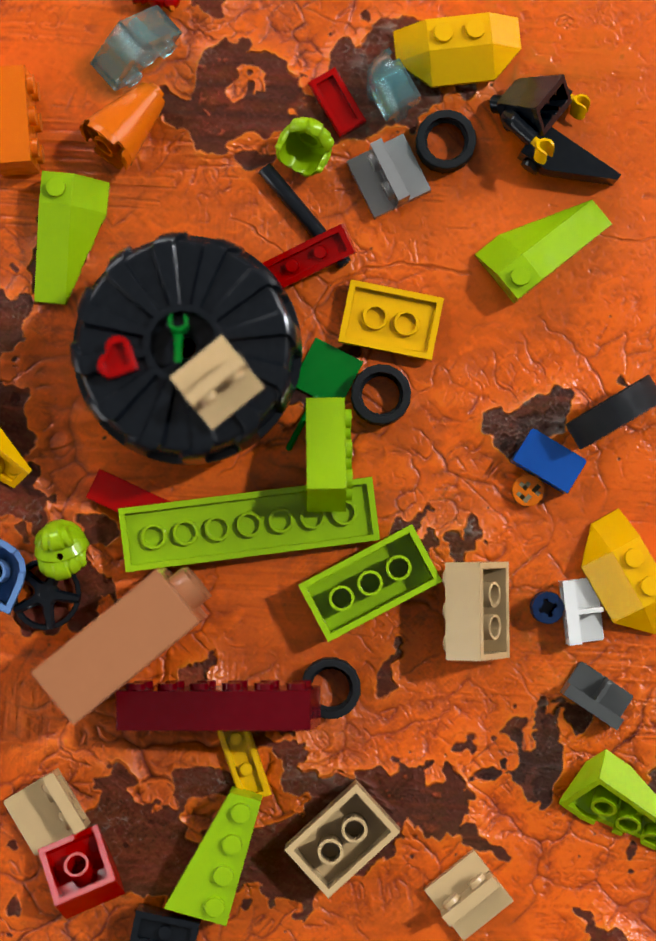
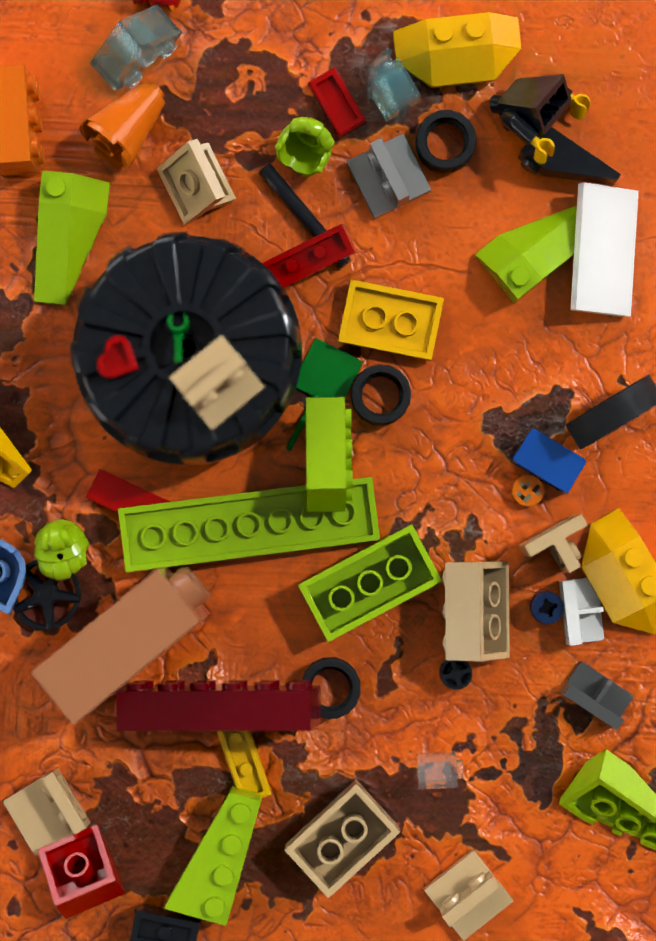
(195, 181): none -> tan bracket
(438, 770): none -> clear brick
(461, 675): none -> black wheel
(563, 551): none -> tan bracket
(604, 250): none -> white tile

